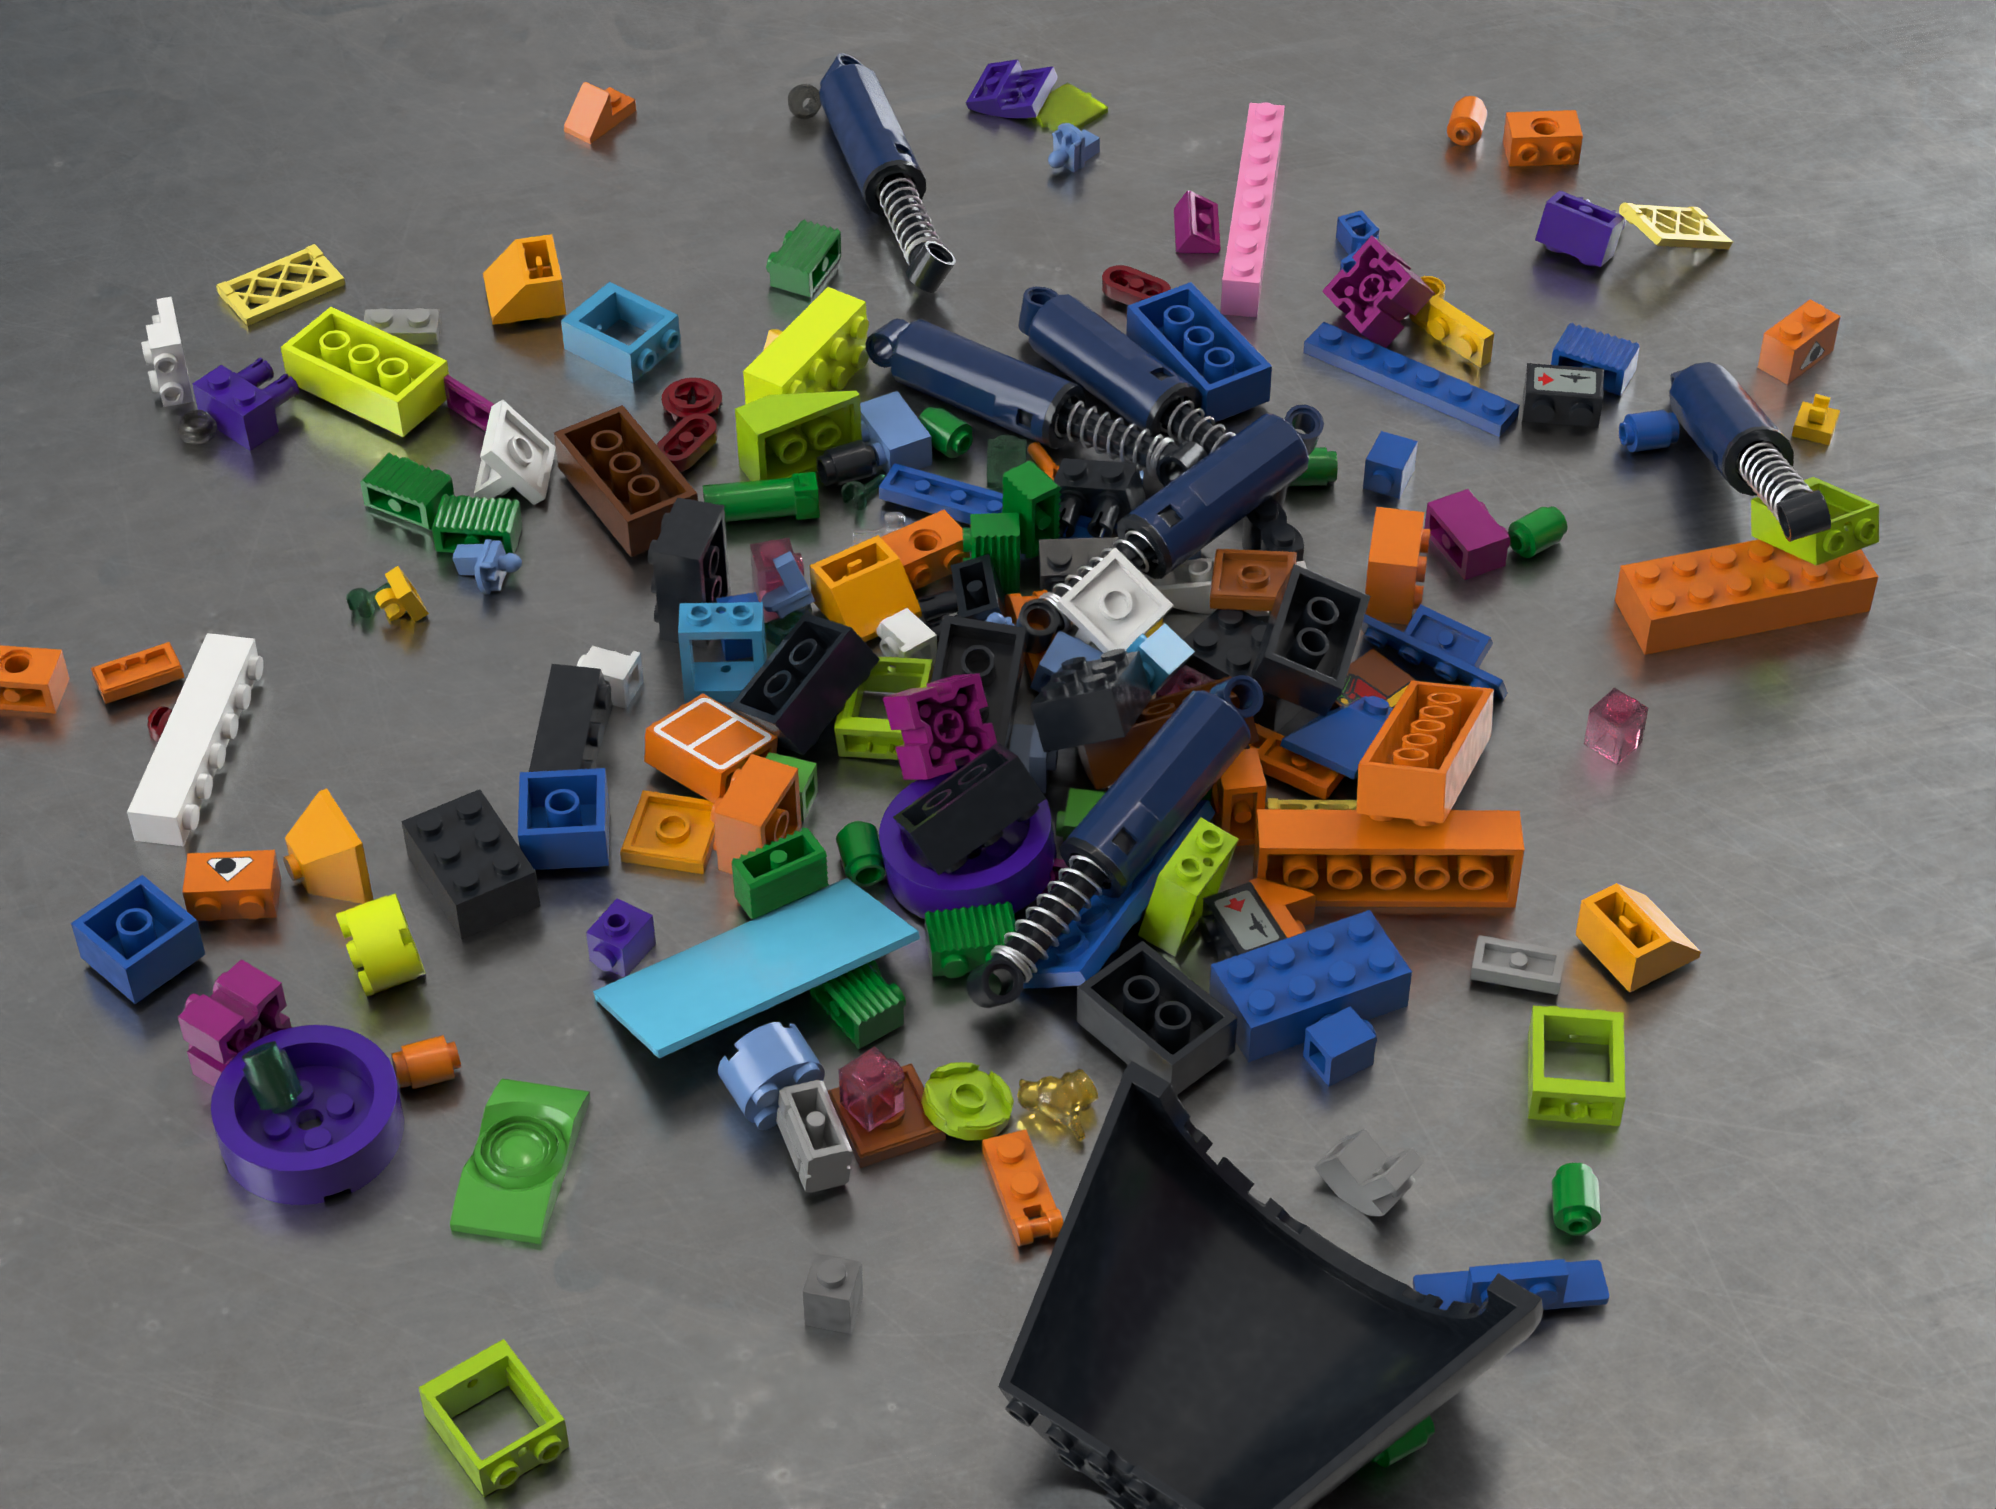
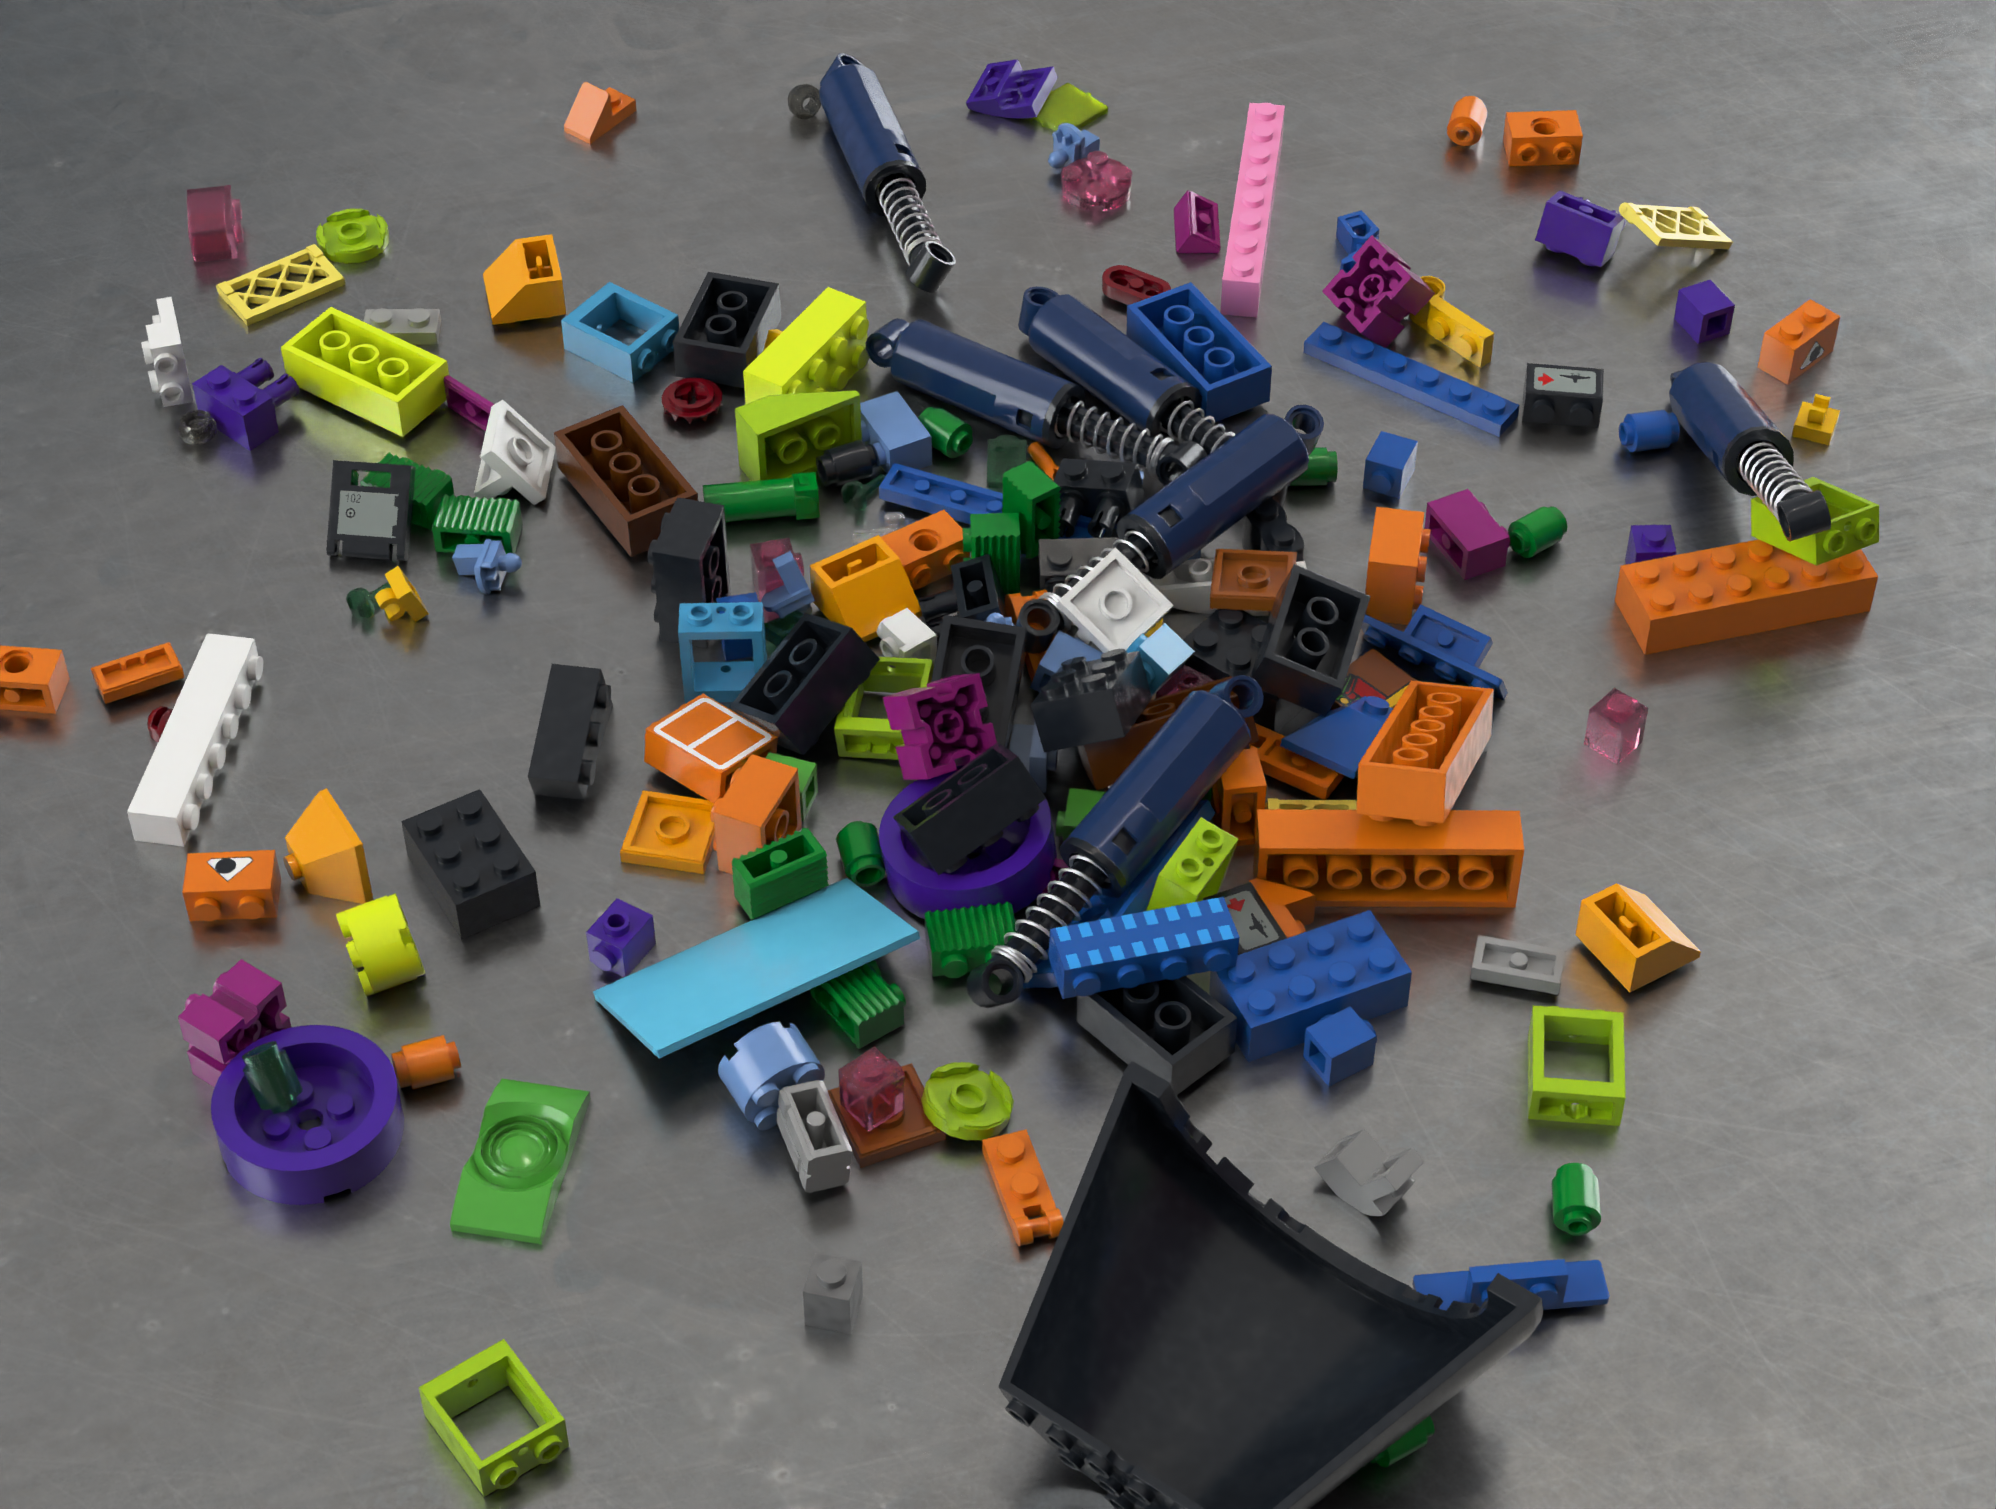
(138, 938): blue brick -> none
(214, 223): none -> clear pink brick
(352, 236): none -> lime tile
(369, 516): none -> container
(564, 818): blue brick -> none
(619, 670): white brick -> none
(689, 440): dark red plate -> none
(726, 328): none -> black brick
(804, 258): green brick -> none
(1060, 1098): clear yellow animal -> none
(1096, 182): none -> clear pink plate
(1143, 947): none -> blue brick
(1595, 350): blue brick -> none
(1649, 543): none -> dark purple brick
(1704, 311): none -> dark purple brick

